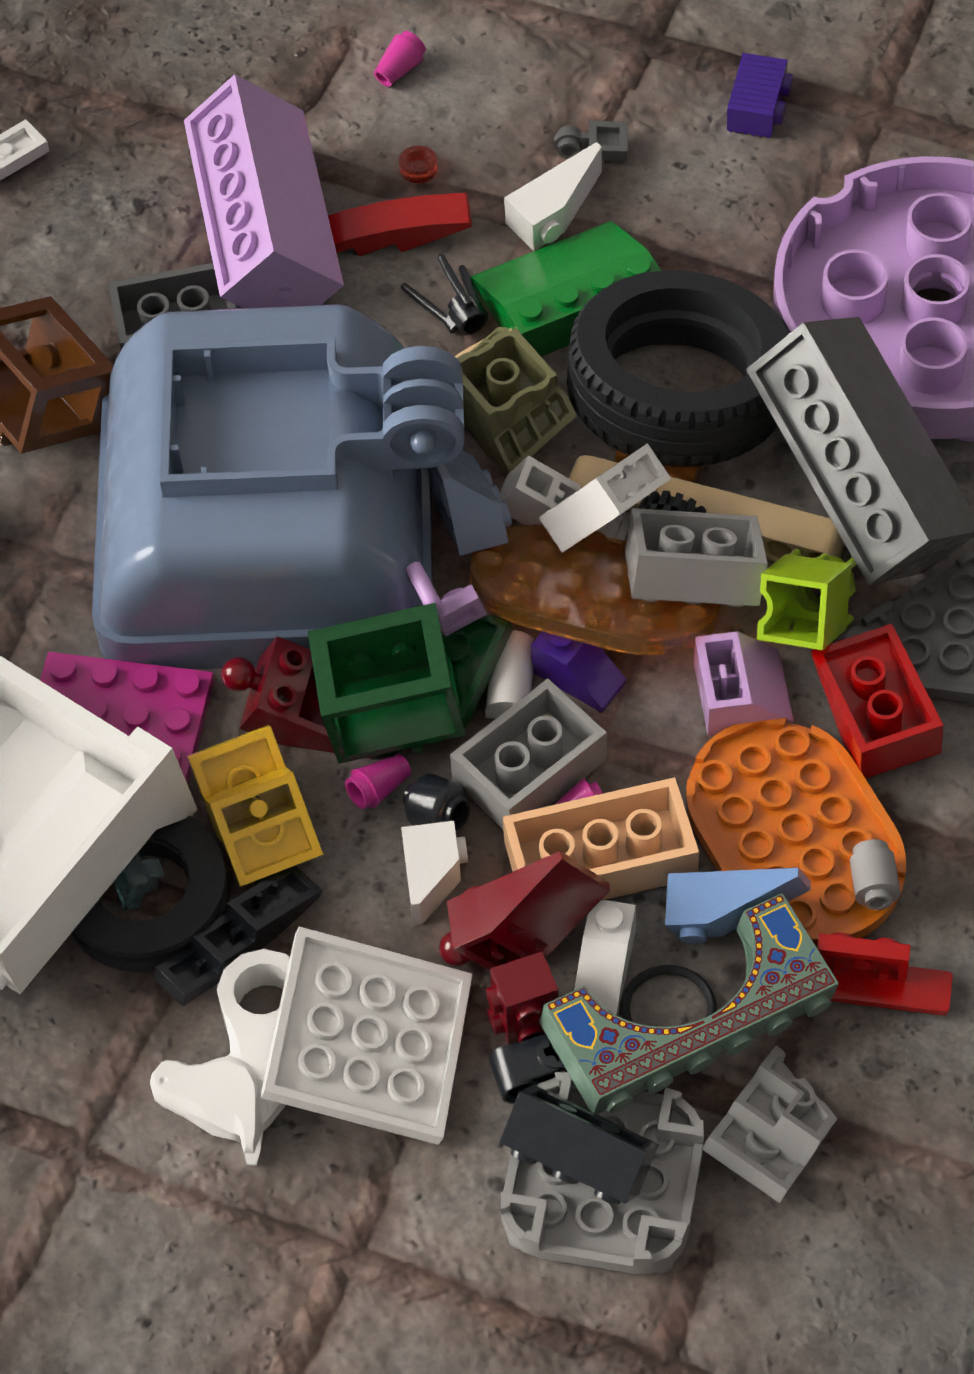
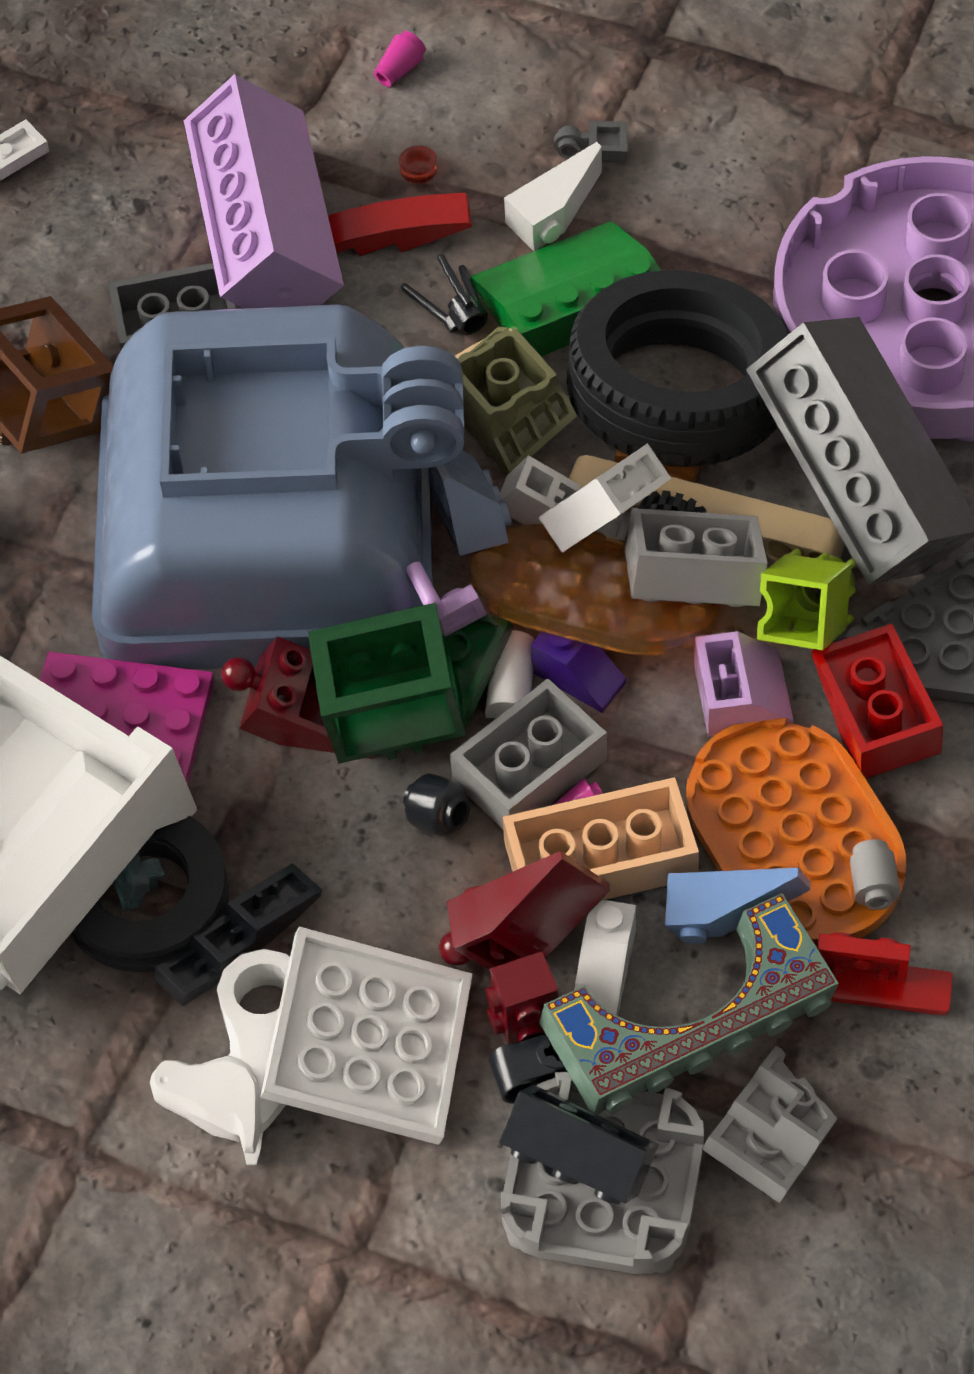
(255, 805): yellow bracket -> none
(375, 781): dark pink cone -> none
(432, 865): white slope -> none
(666, 969): black tyre -> none
(758, 94): dark purple brick -> none

